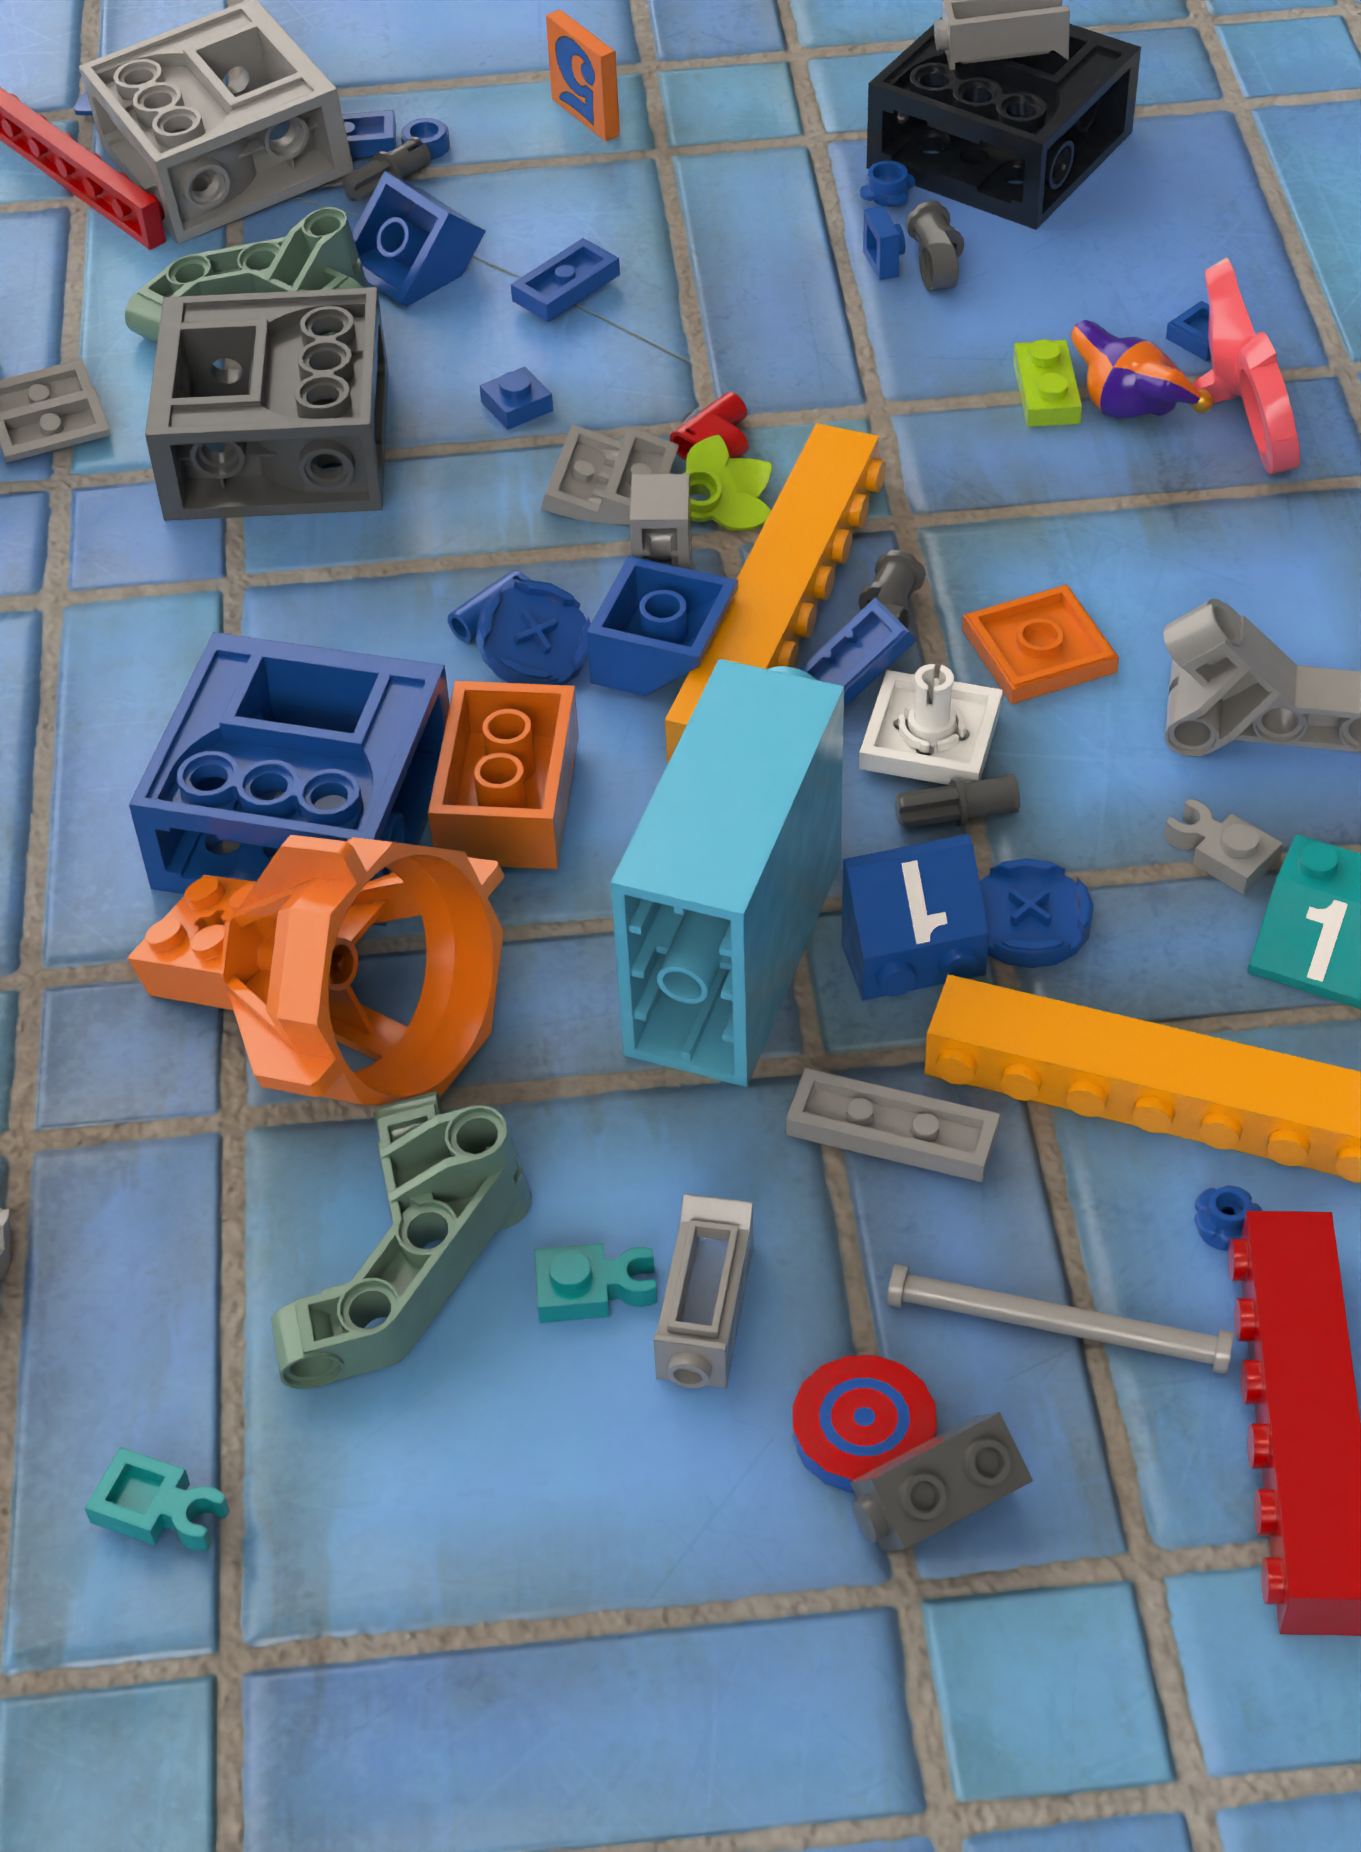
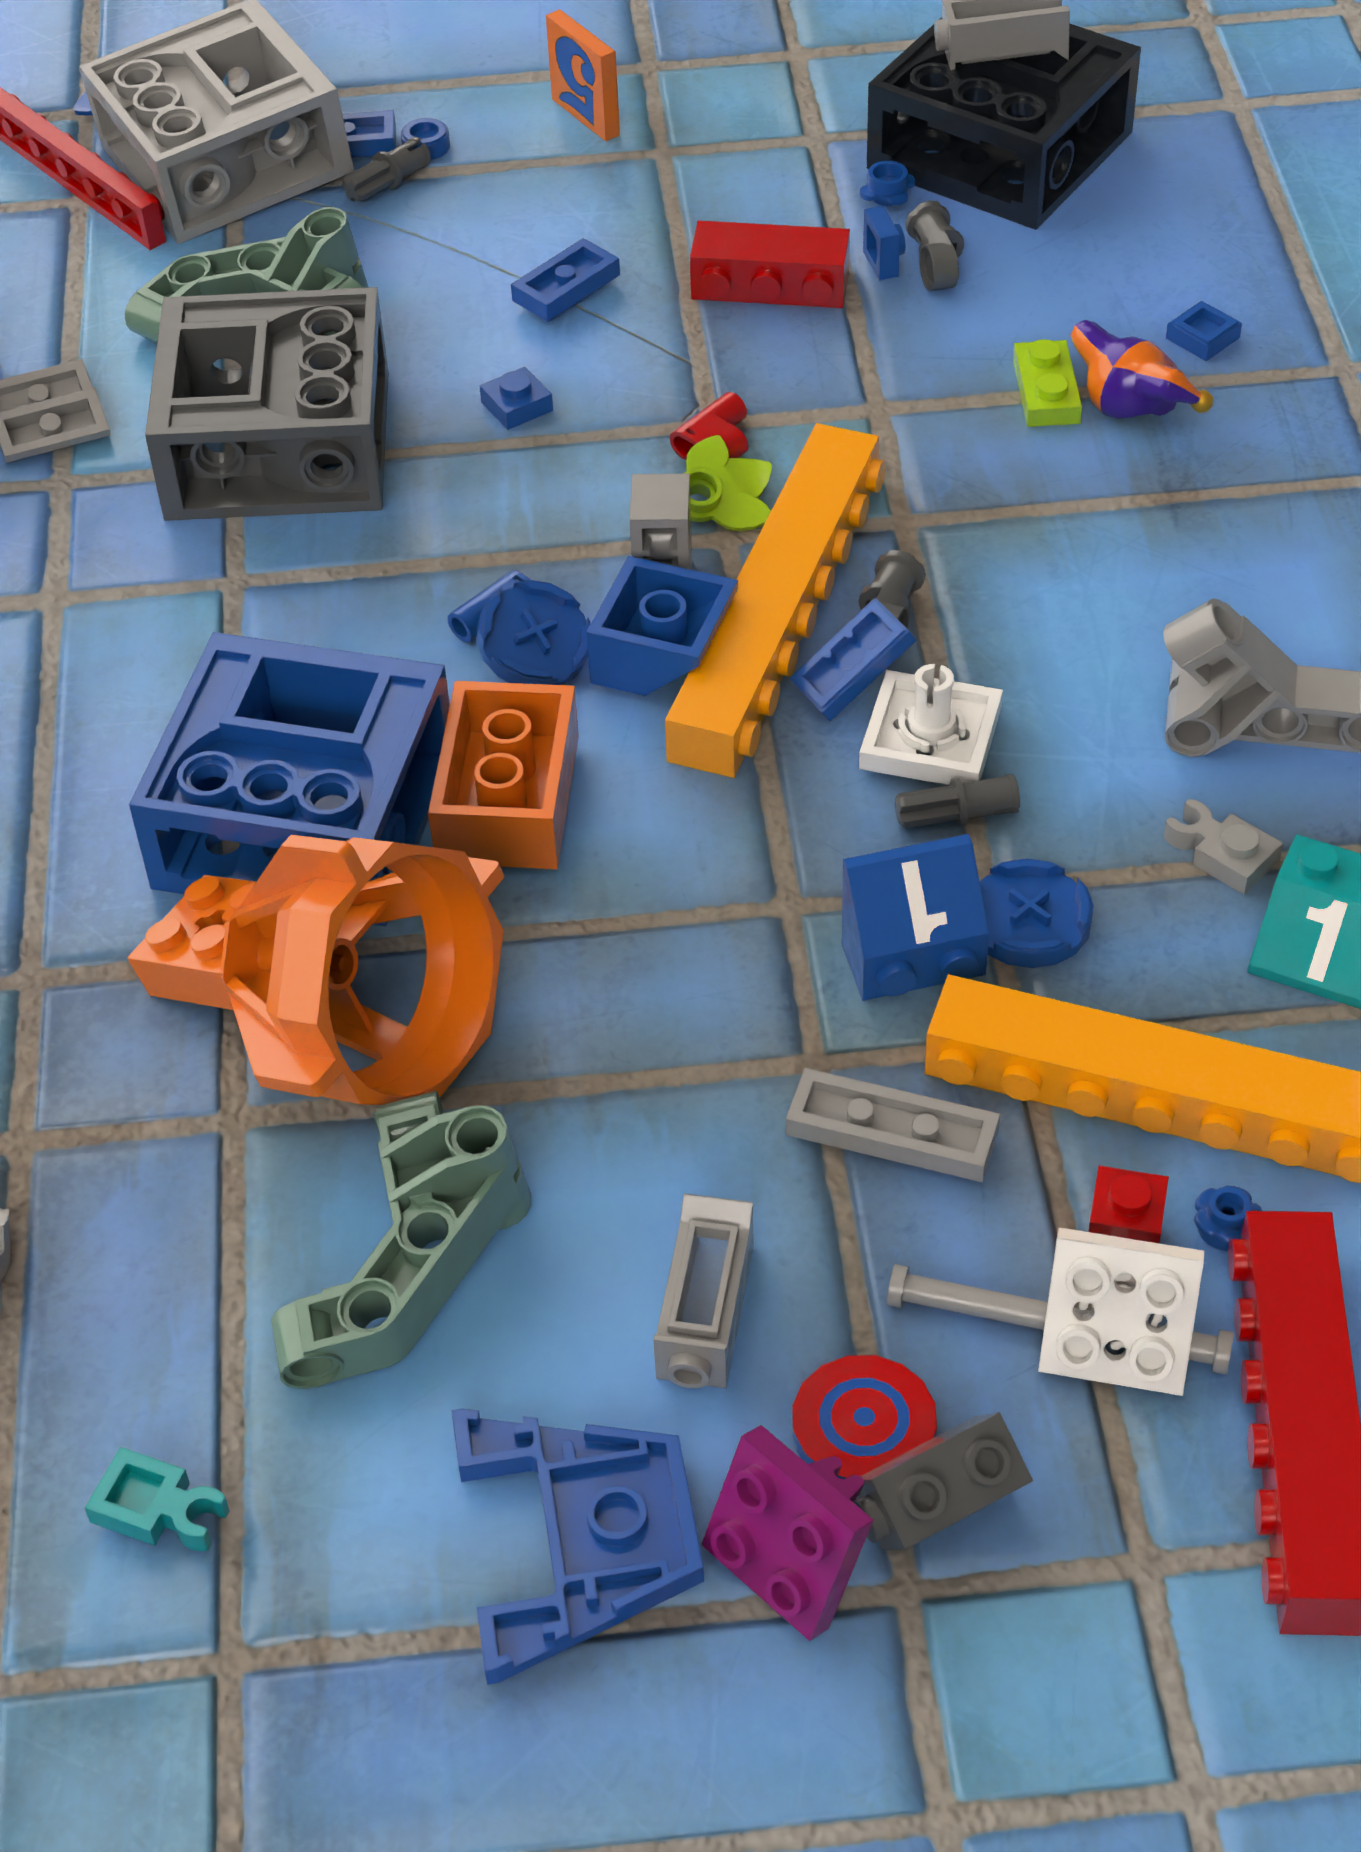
(412, 241): blue slope -> none
(579, 1281): teal plate -> none
(597, 472): light grey slope -> none
(613, 1526): none -> blue wing
(729, 871): medium azure brick -> none
(770, 264): none -> red brick
(788, 1529): none -> magenta plate
(1039, 644): orange tile -> none
(1124, 1285): none -> white plate
(1128, 1204): none -> red brick
(1248, 368): coral animal -> none

